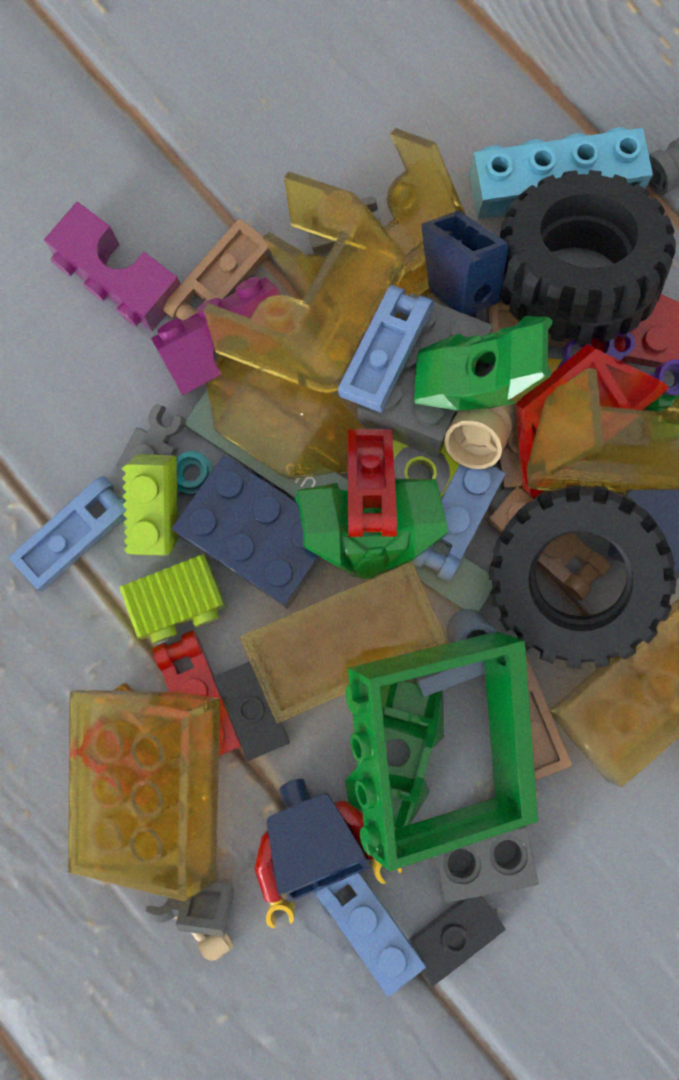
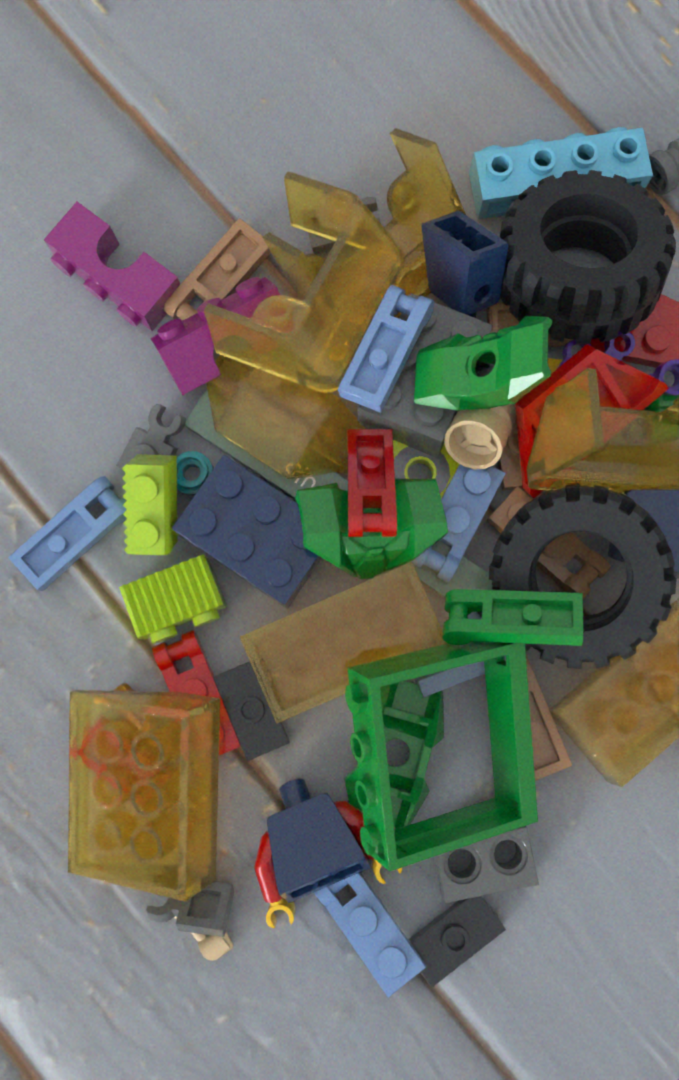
(514, 617): none -> green plate

